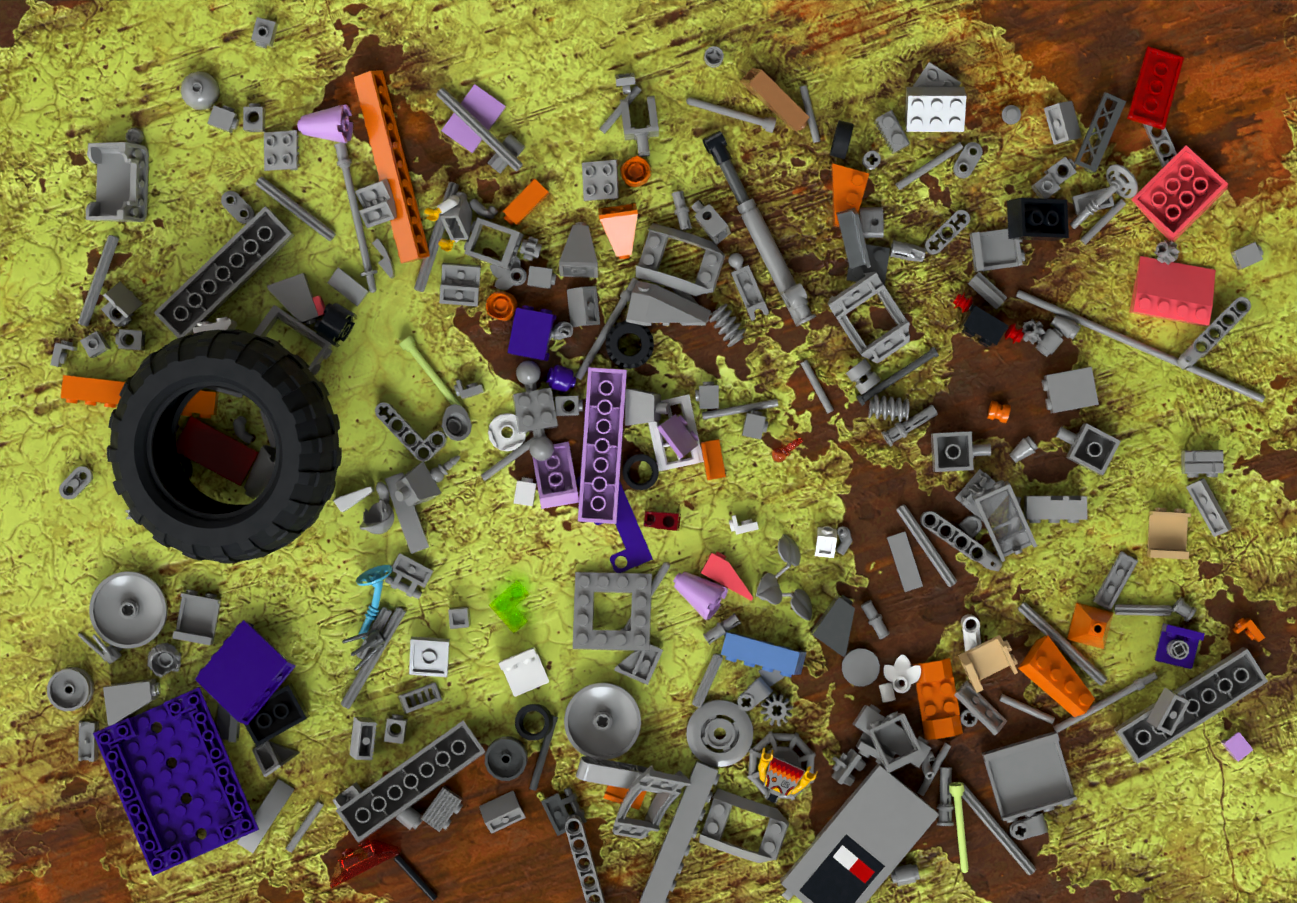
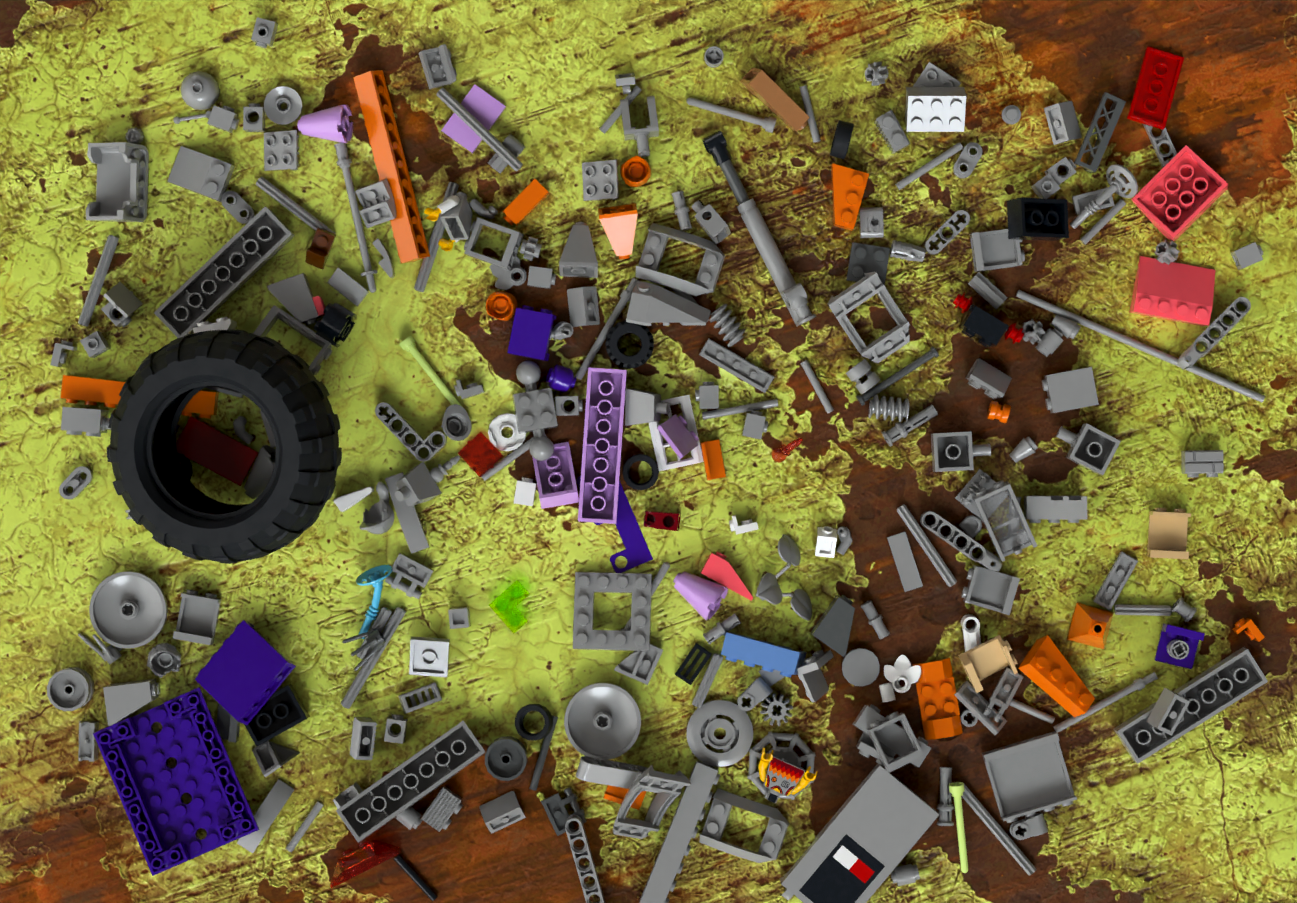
(85, 420): none -> light grey brick
(139, 339): light grey brick -> none
(177, 120): none -> light grey hinge
(201, 173): none -> light grey slope
(273, 103): none -> light grey dish
(320, 248): none -> reddish brown slope
(438, 66): none -> light grey bracket
(460, 284): light grey slope -> none
(480, 454): none -> clear red piece
(524, 671): white bracket -> none
(684, 677): none -> black tile
(736, 365): none -> light grey tile
(747, 286): light grey plate -> none
(812, 676): none -> light grey bracket
(845, 765): light grey hips -> none
(853, 238): dark grey panel -> none
(876, 73): none -> light grey gear
(876, 156): light grey bush -> none
(926, 767): light grey arm -> none
(935, 766): light grey bar -> none
(988, 378): none -> light grey slope
(990, 589): none -> light grey panel
(1003, 692): none -> light grey hinge
(1062, 643): light grey axle -> none
(1208, 507): light grey plate -> none
(1237, 746): lavender panel -> none

